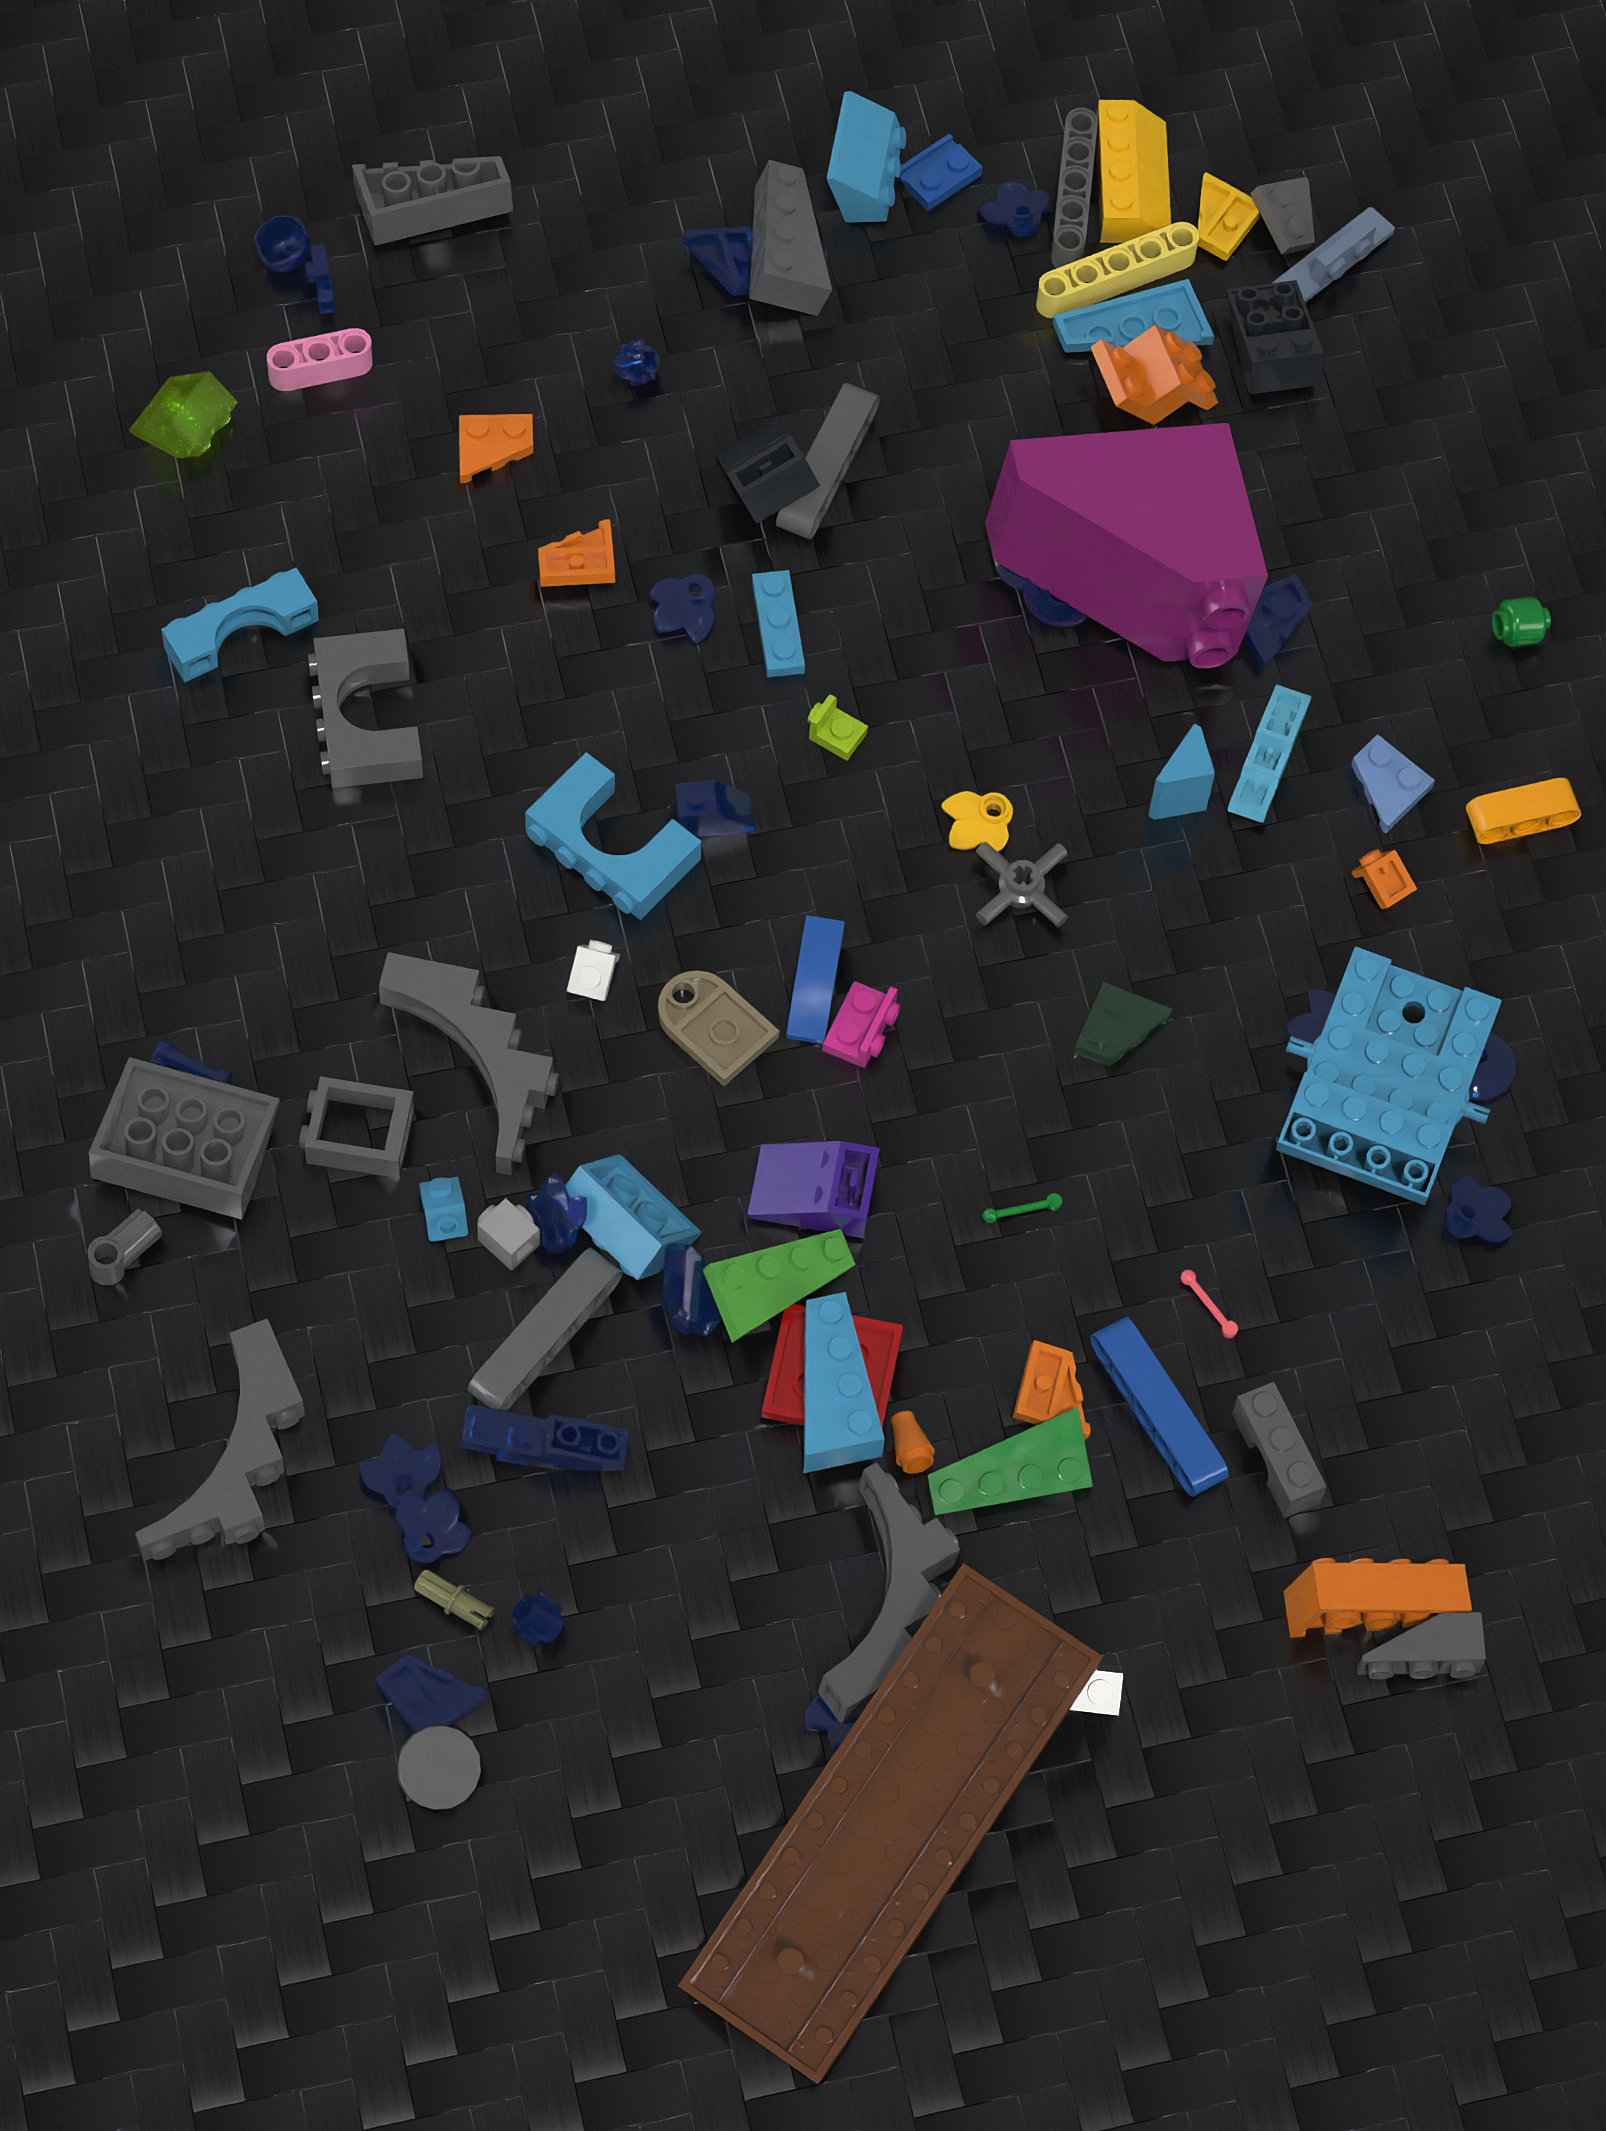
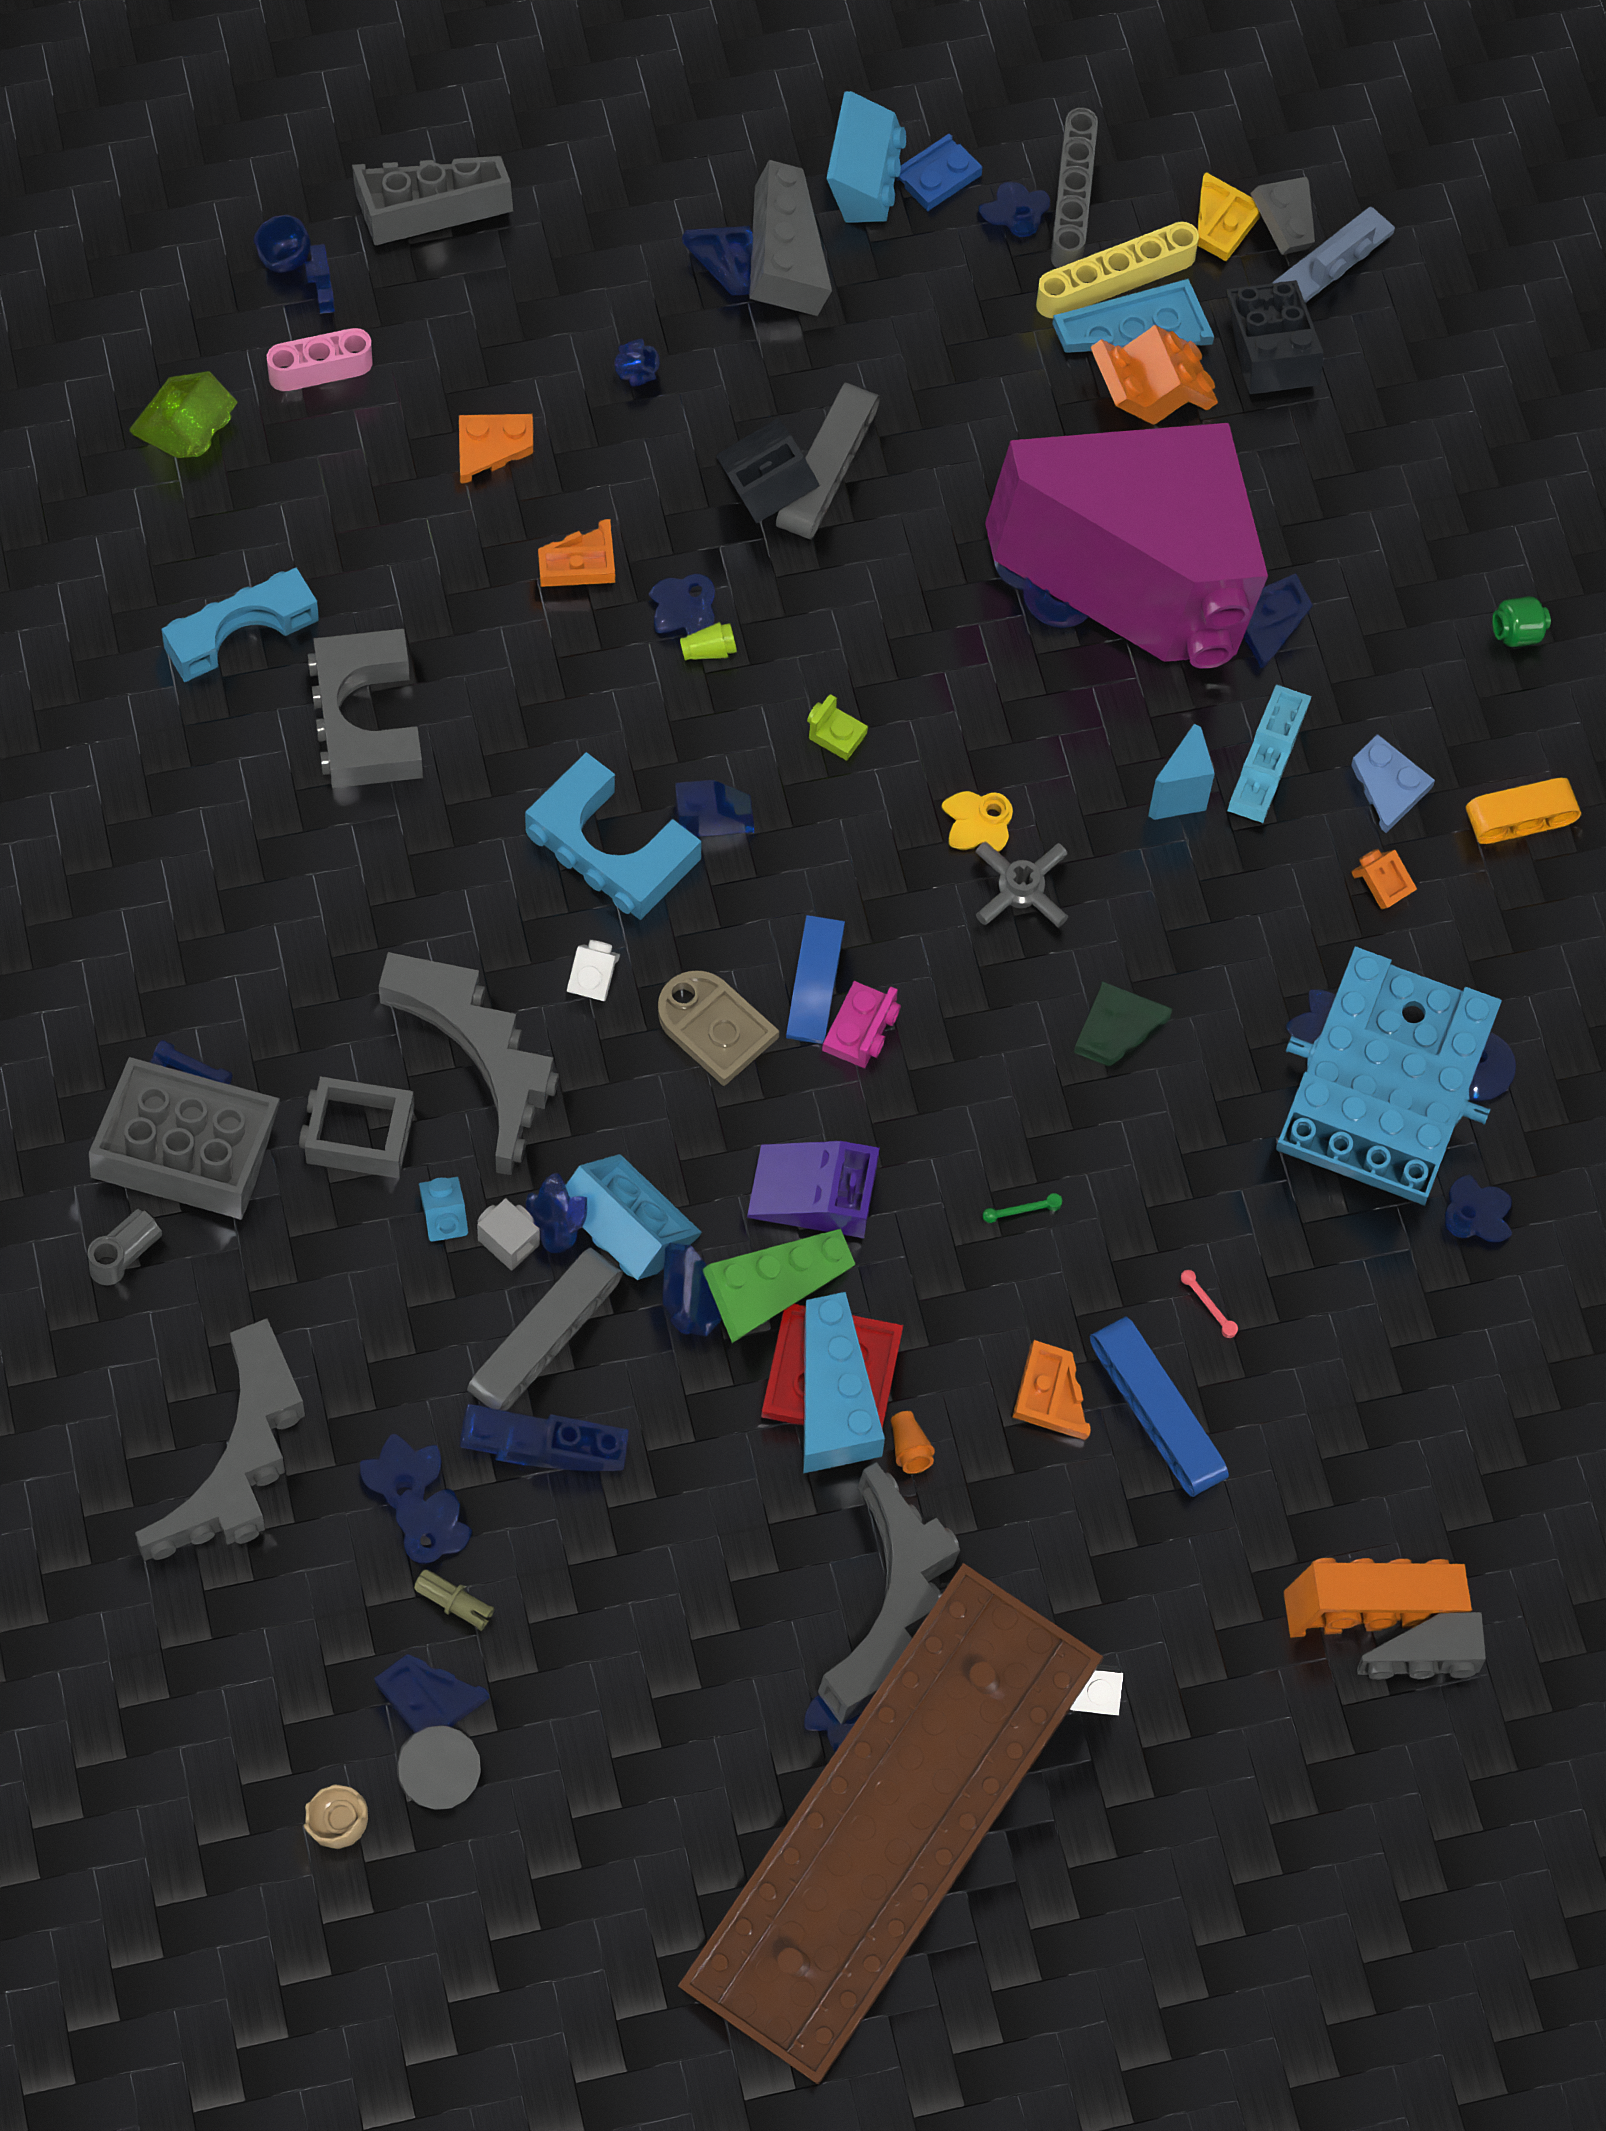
(336, 1816): none -> tan hair
(537, 1619): clear blue gear -> none
(709, 643): none -> lime cone
(778, 623): dark azure plate -> none
(1025, 1466): green wing -> none
(1131, 171): yellow slope -> none
(1290, 1467): dark grey arch -> none

